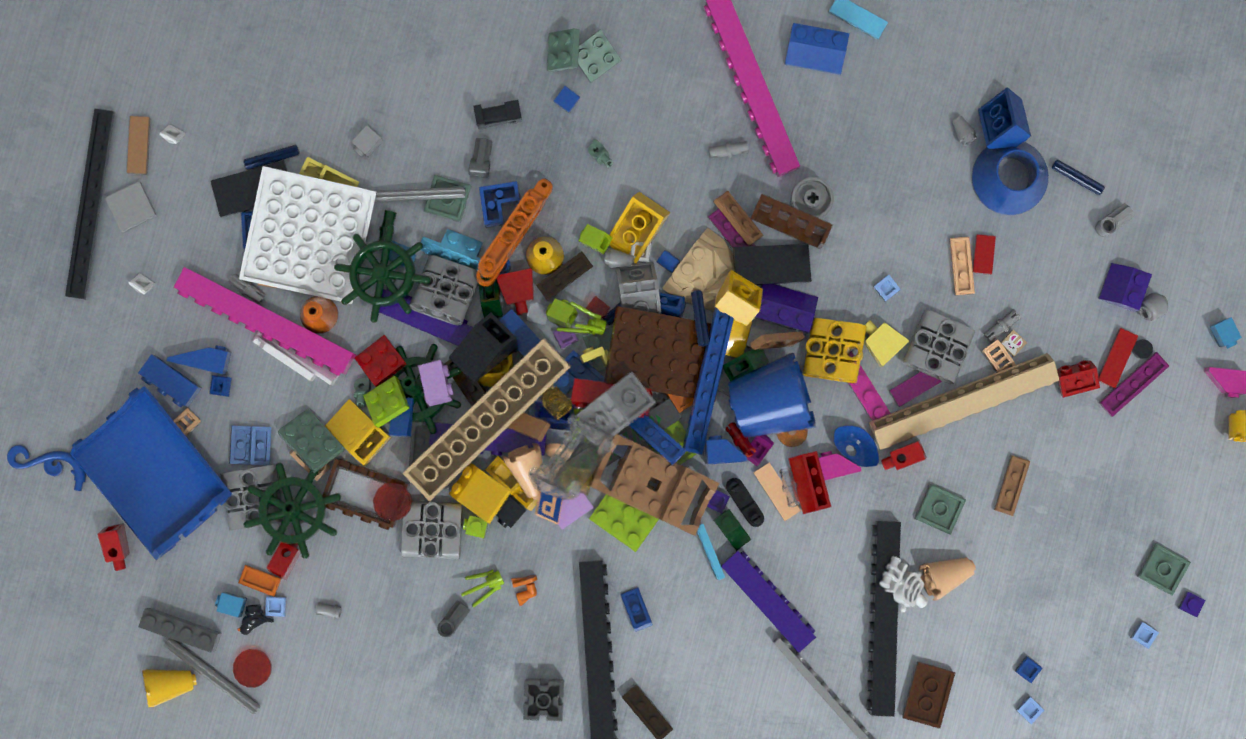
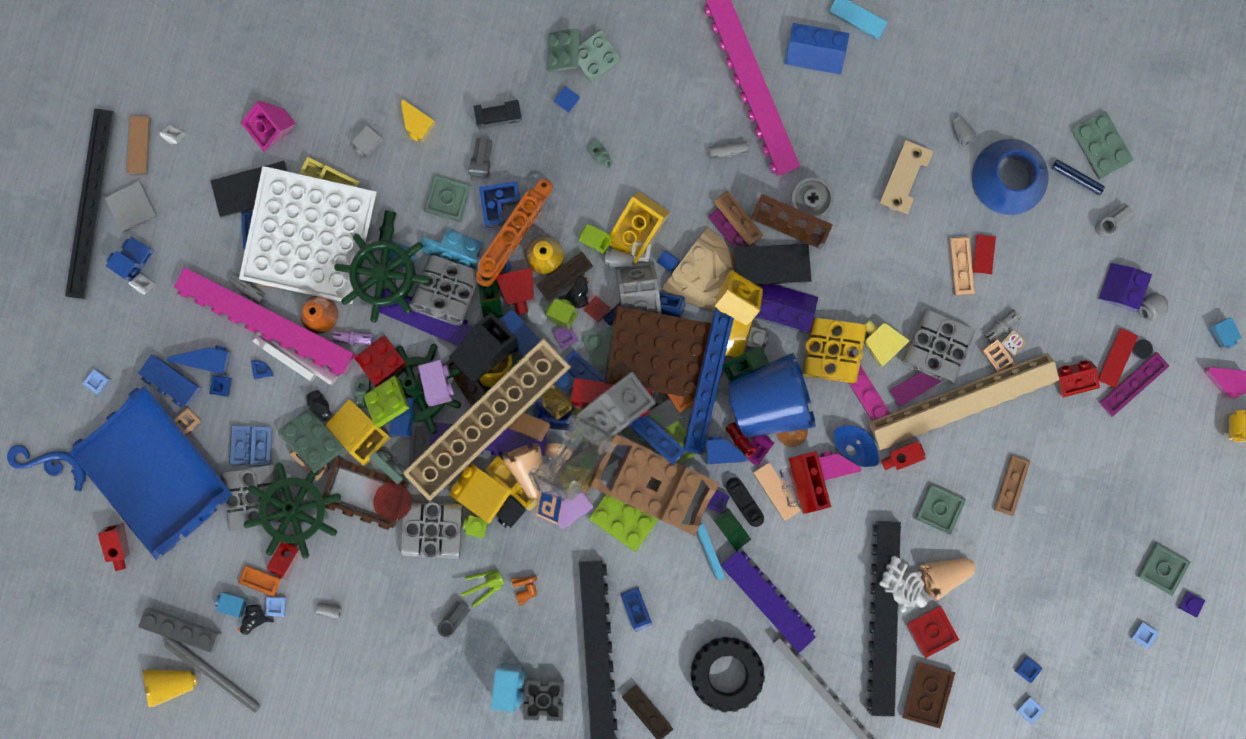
(96, 381): none -> light blue tile
(130, 260): none -> blue brick
(252, 668): clear red tile -> none
(261, 370): none -> blue tile
(267, 124): none -> dark pink slope
(271, 157): dark blue axle -> none
(319, 405): none -> black animal
(352, 337): none -> lavender pin
(385, 462): none -> sand green plate
(416, 122): none -> yellow slope
(420, 194): light grey axle -> none
(507, 686): none -> medium azure brick
(578, 293): none -> black animal
(590, 354): light yellow bracket -> none
(594, 325): lime plant -> none
(700, 318): dark blue axle -> none
(708, 693): none -> black tyre
(777, 340): medium nougat tile -> none
(886, 288): light blue tile -> none
(904, 176): none -> tan brick
(932, 631): none -> red plate
(1004, 121): blue slope -> none
(1102, 144): none -> sand green plate

